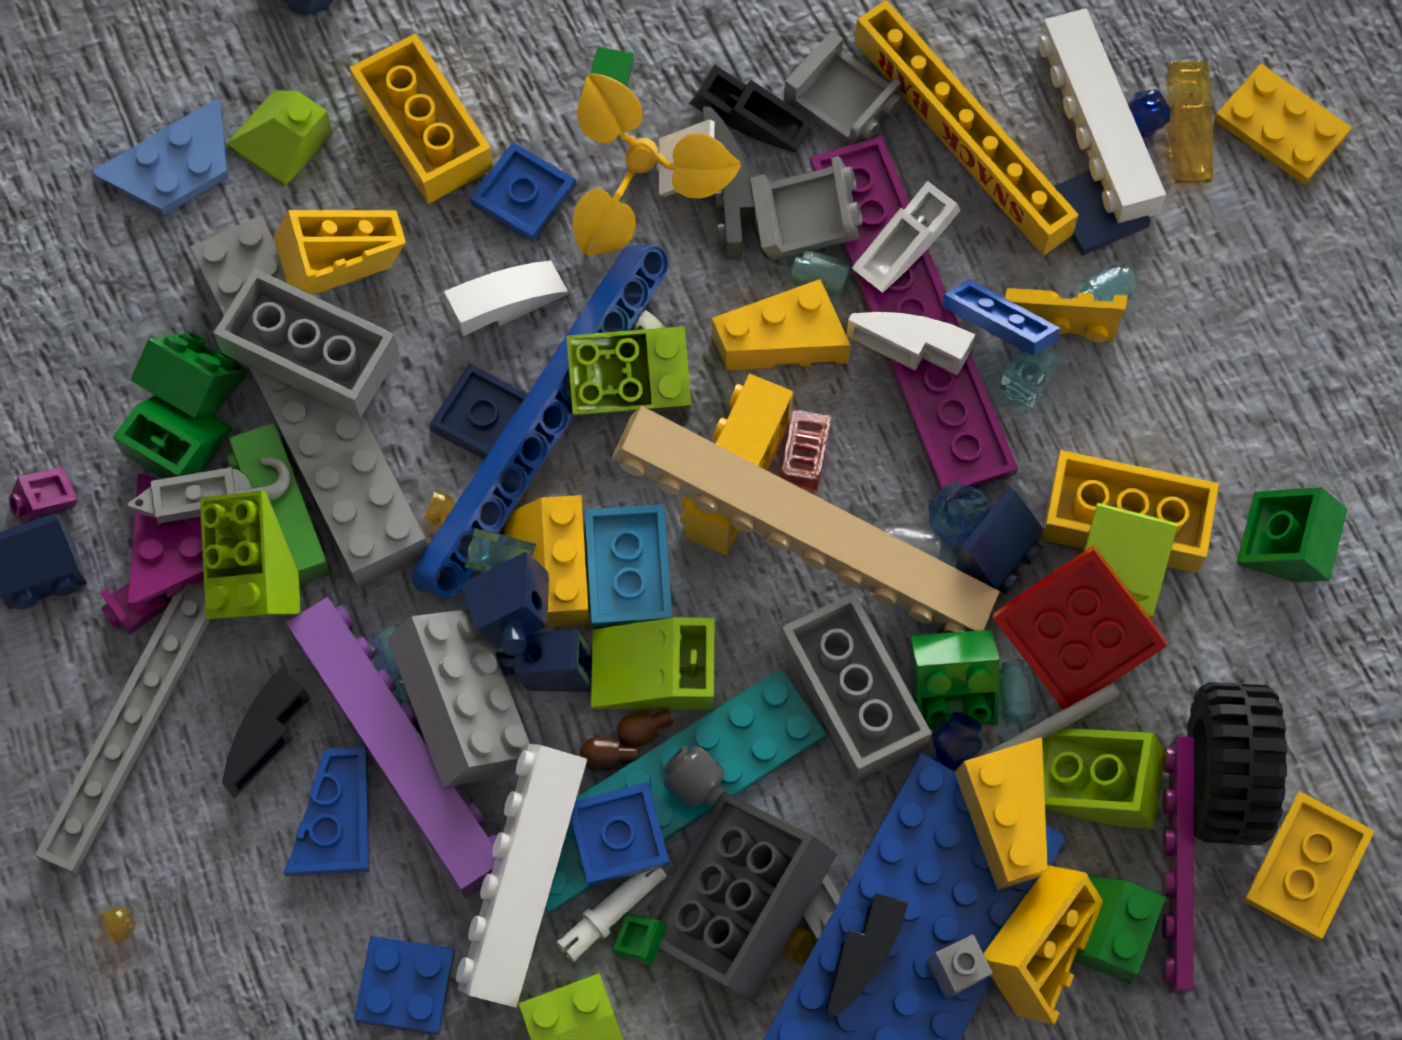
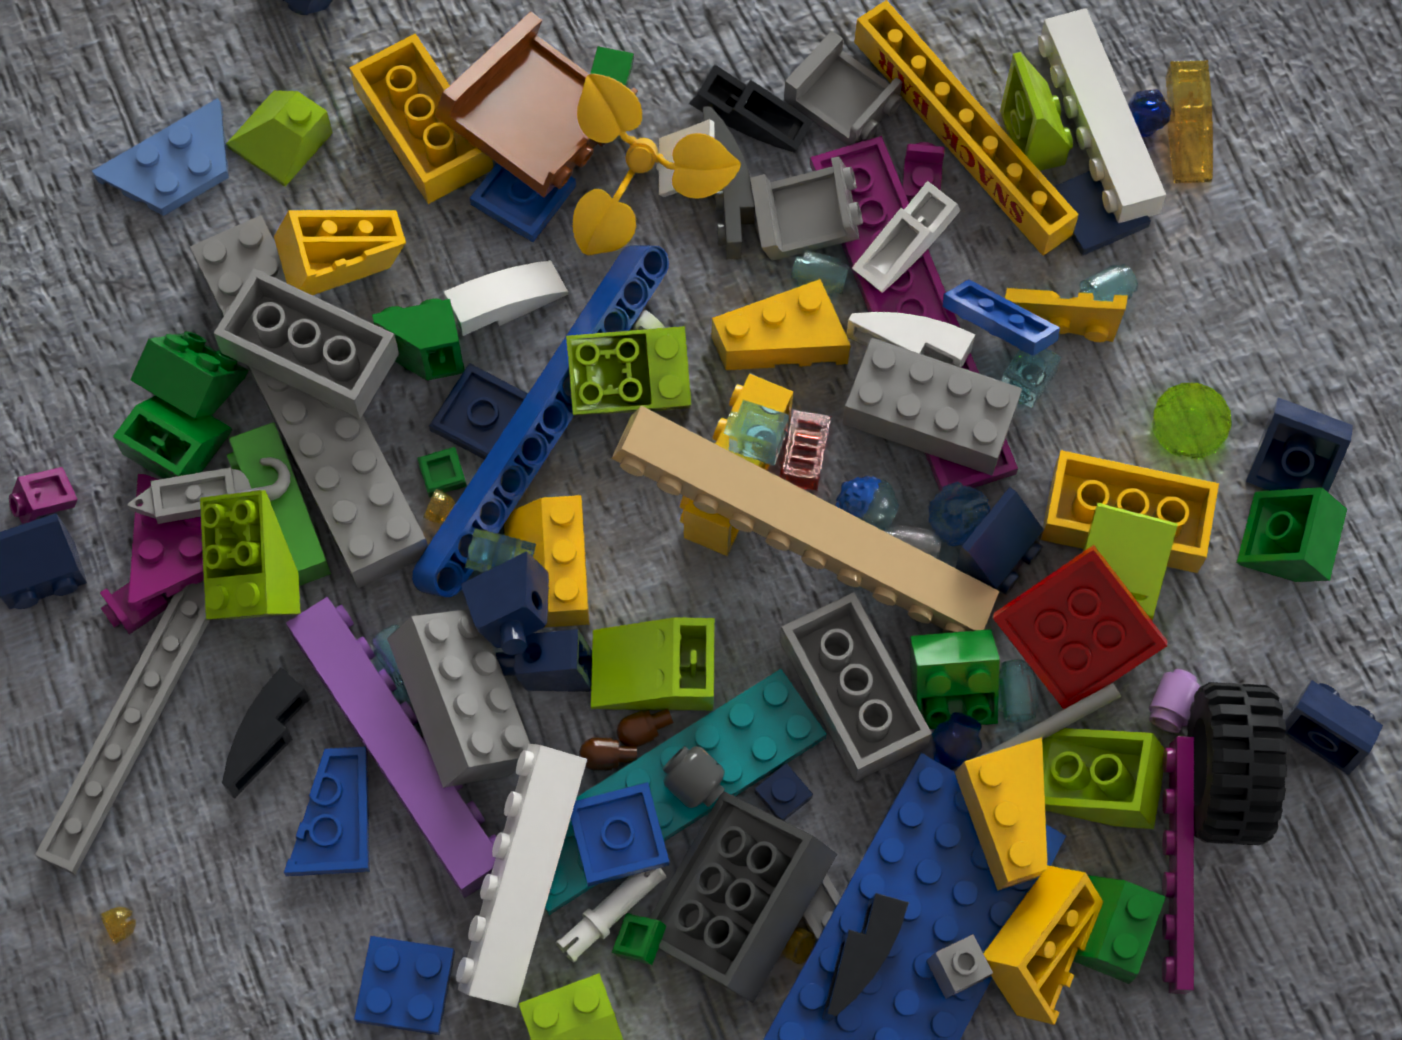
(425, 338): none -> green slope
(442, 471): none -> green tile
(522, 108): none -> panel
(628, 565): dark azure plate -> none
(757, 432): none -> clear light blue brick
(783, 792): none -> dark blue plate
(869, 500): none -> piece
(922, 164): none -> magenta bracket
(931, 406): none -> light grey brick
(1034, 116): none -> lime slope
(1173, 700): none -> lavender brick
(1191, 420): none -> clear neon green tile
(1282, 124): yellow plate -> none
(1299, 449): none -> dark blue slope
(1308, 866): yellow plate -> none
(1332, 727): none -> dark blue slope

